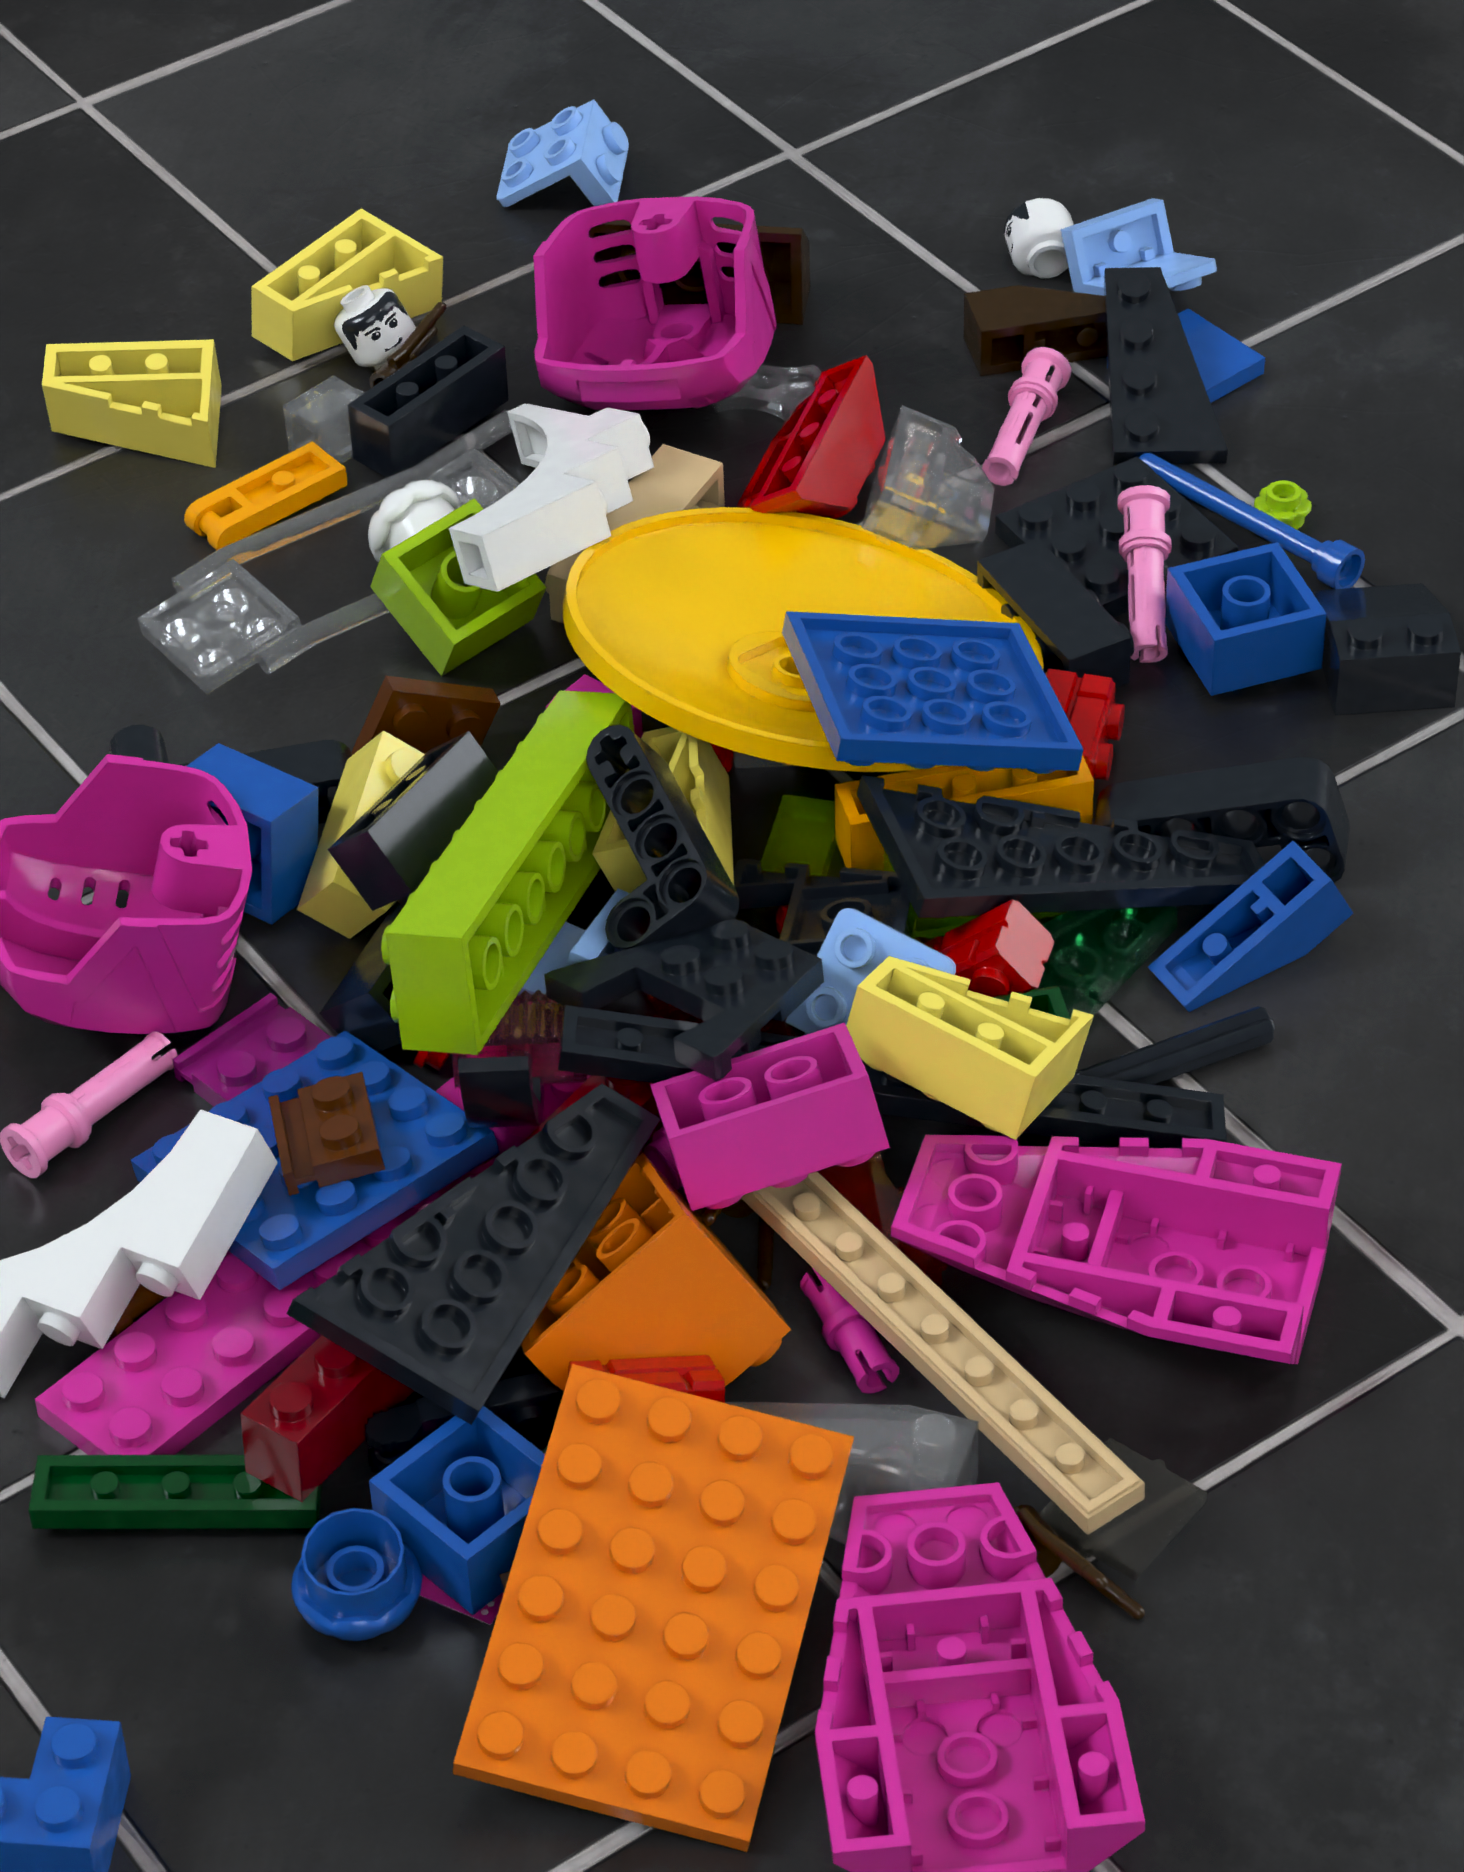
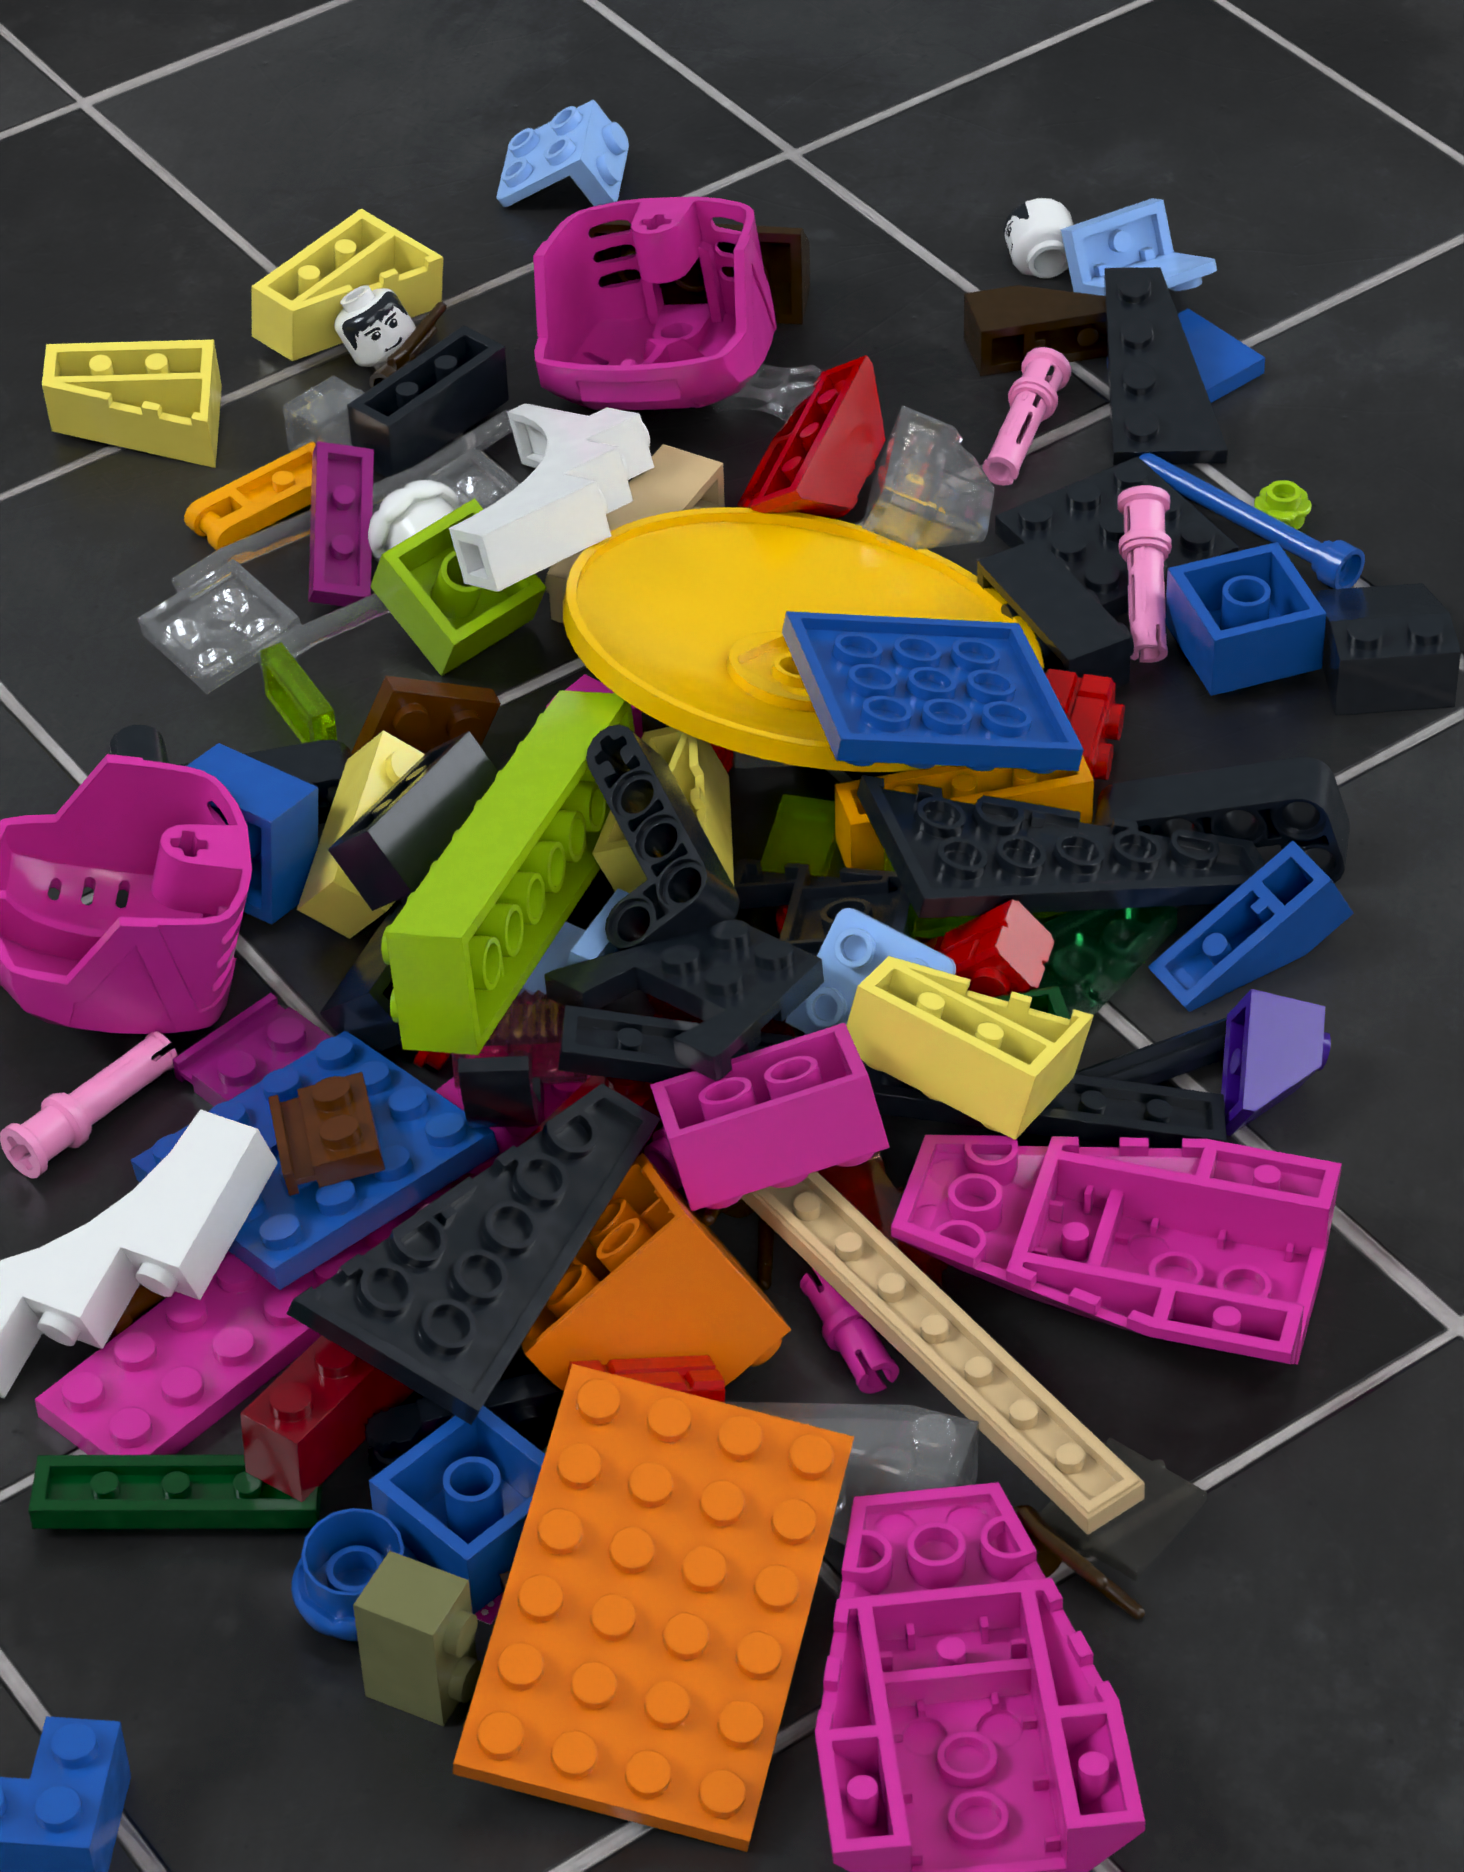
(296, 696): none -> clear neon green tile
(340, 524): none -> magenta plate
(417, 1638): none -> olive brick
(1269, 1053): none -> slope

